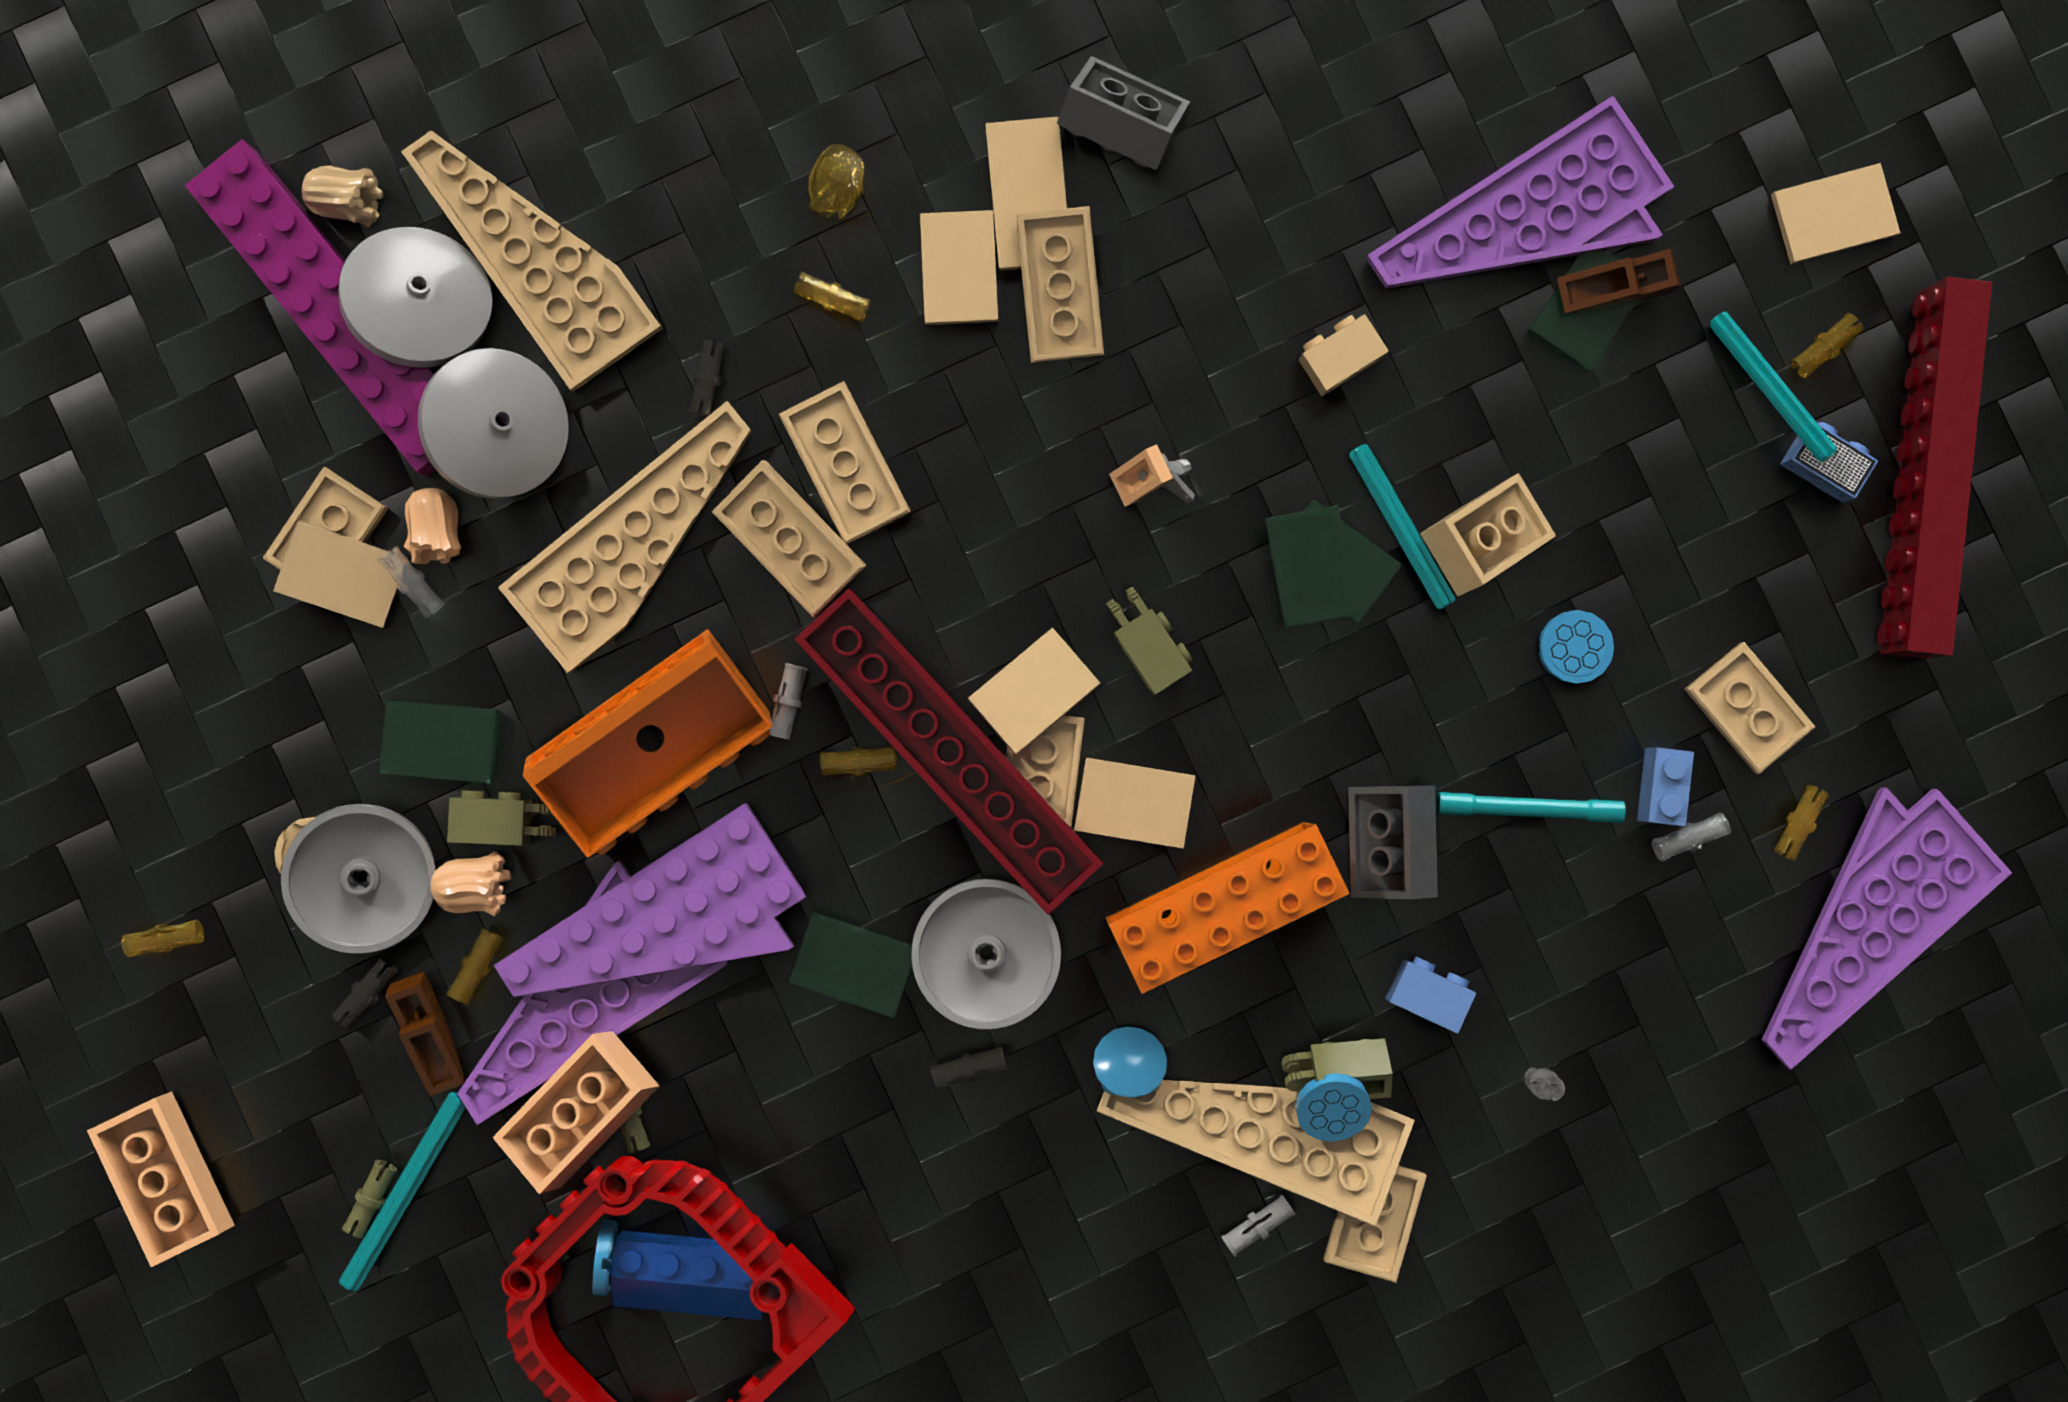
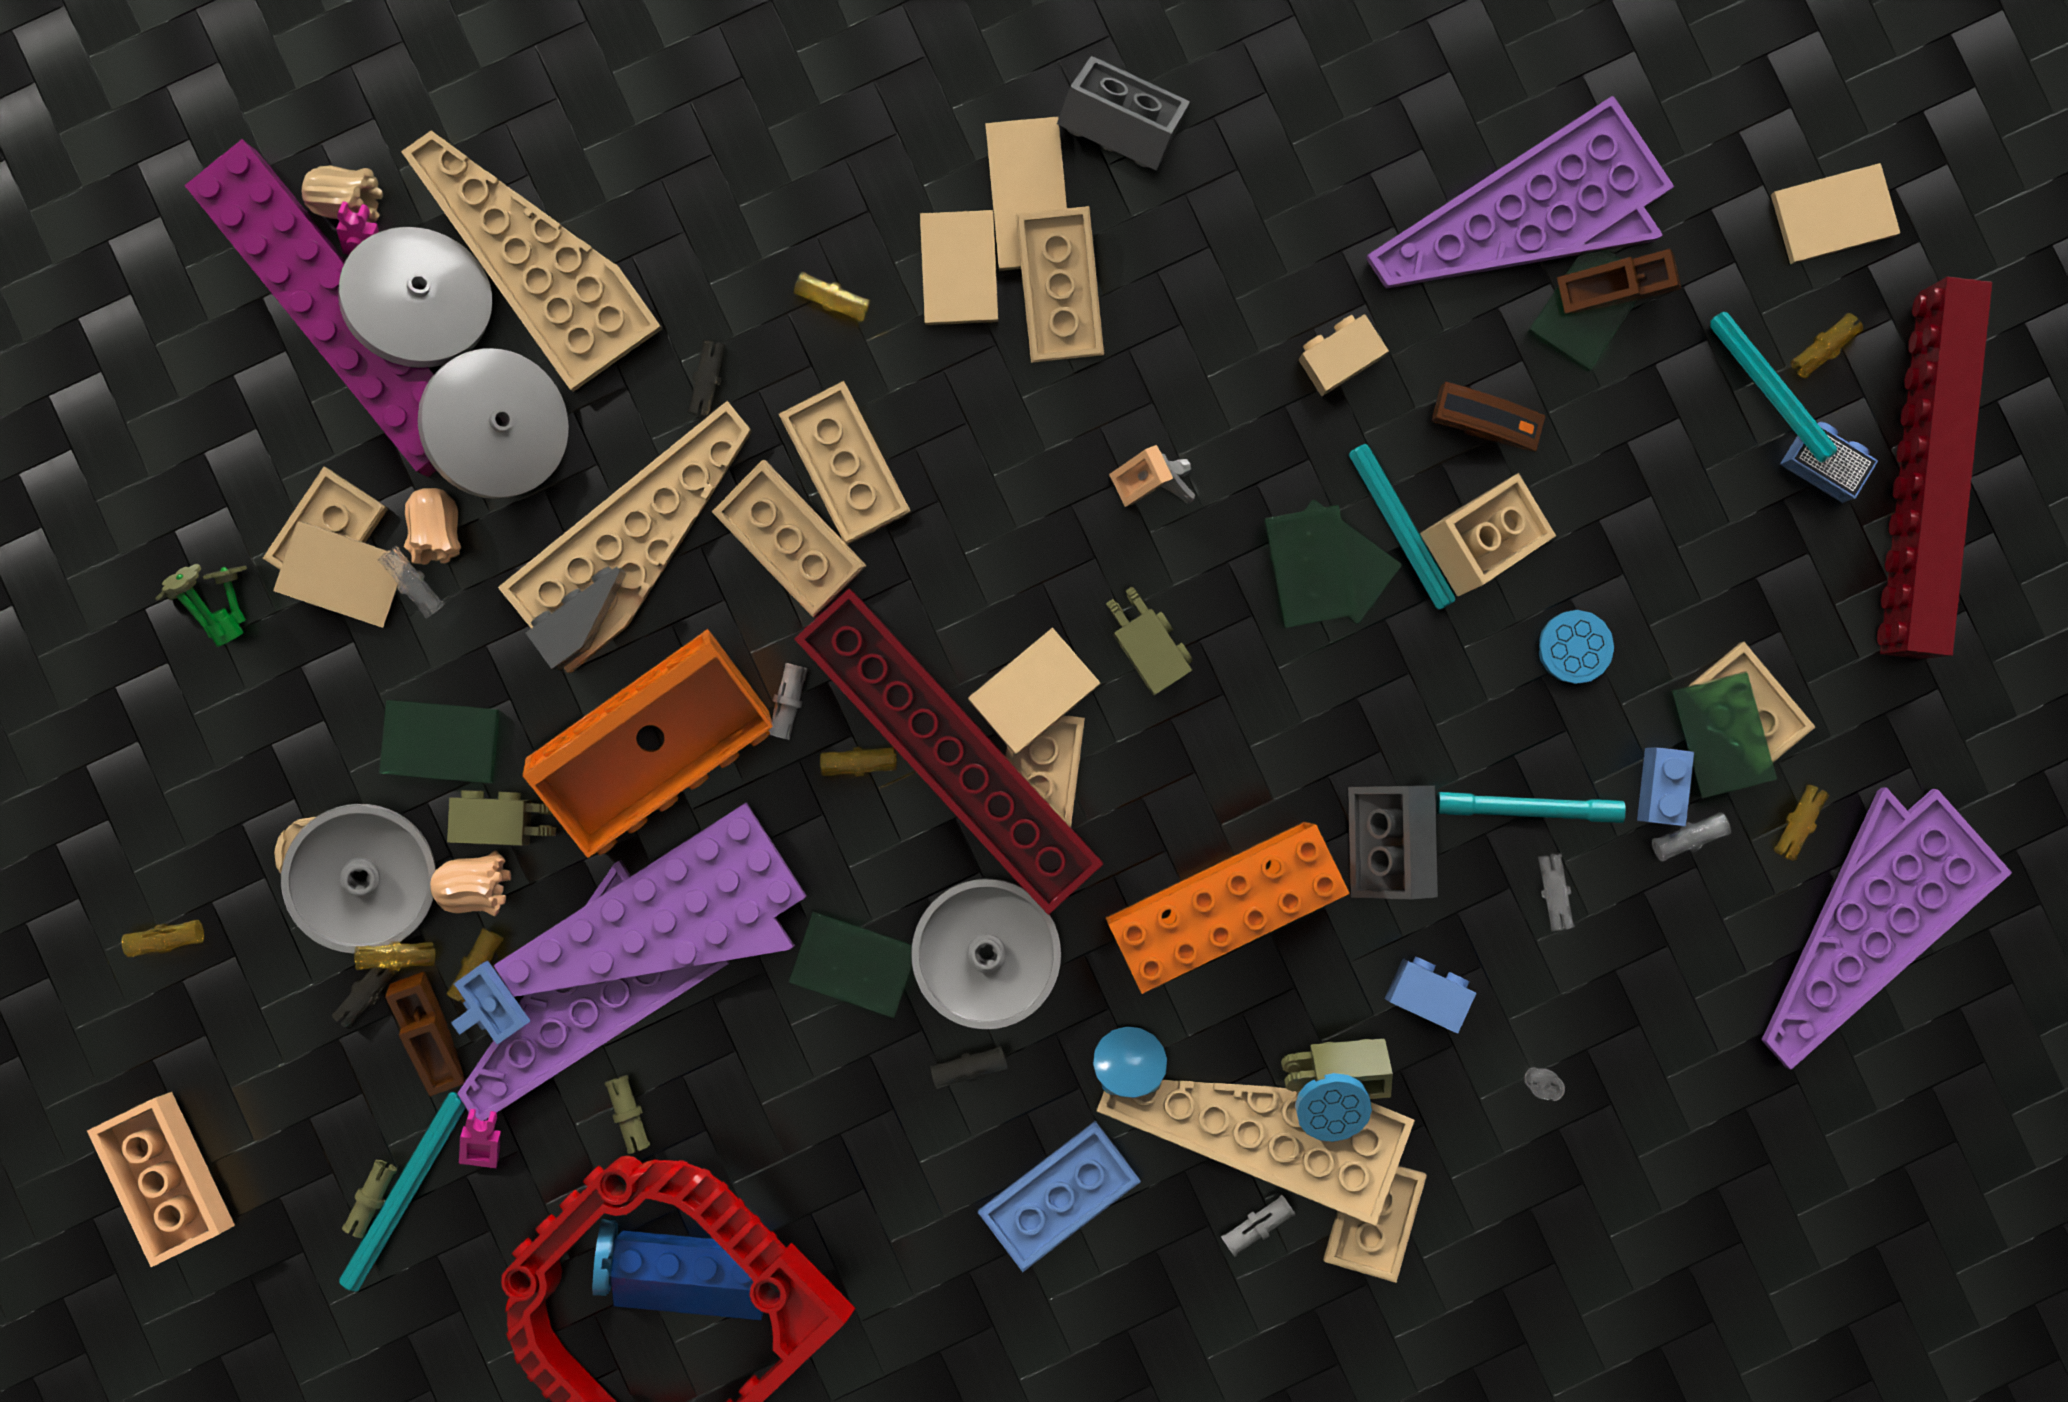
(218, 625): none -> green plant
(354, 227): none -> dark pink plate
(394, 956): none -> clear yellow pin
(480, 1141): none -> dark pink plate
(489, 1004): none -> medium blue hinge
(573, 627): none -> dark grey slope
(575, 1111): light nougat brick -> none
(836, 180): clear yellow hat -> none
(1059, 1196): none -> medium blue tile
(1134, 802): tan tile -> none
(1488, 417): none -> reddish brown slope
(1556, 892): none -> clear pin
(1724, 734): none -> clear green tile

